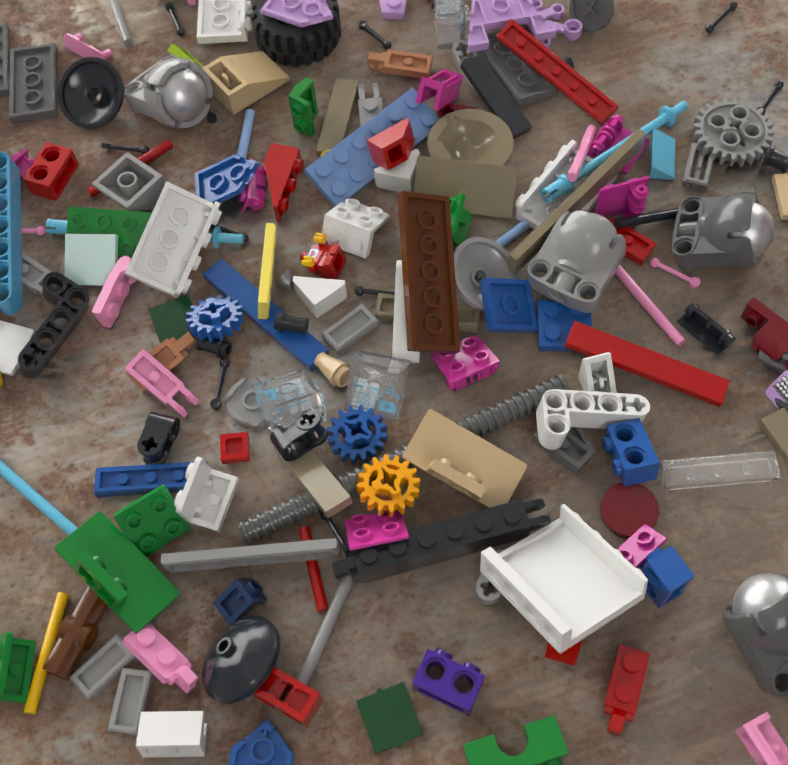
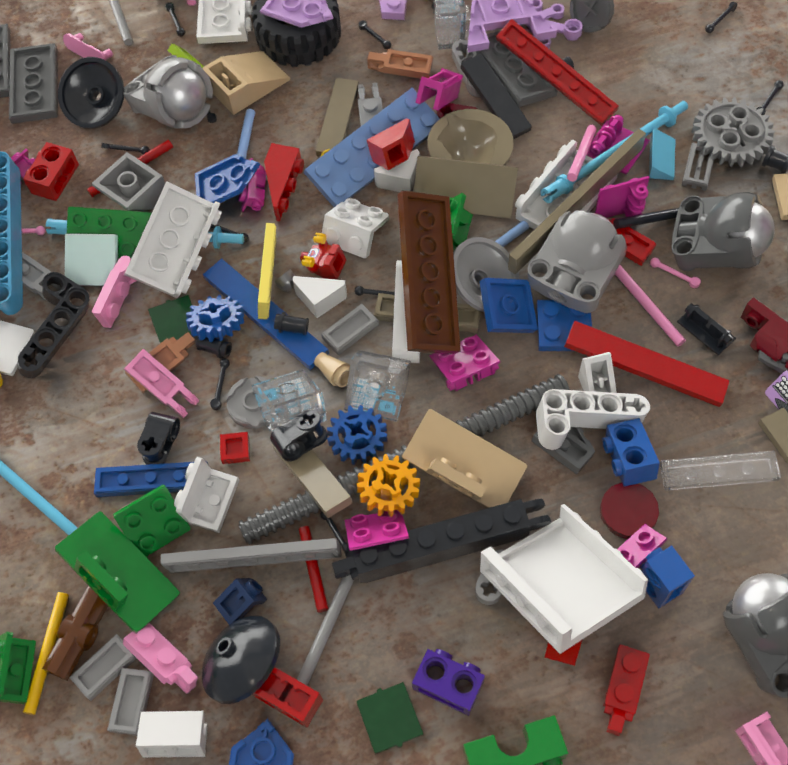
(303, 106): green bracket -> none

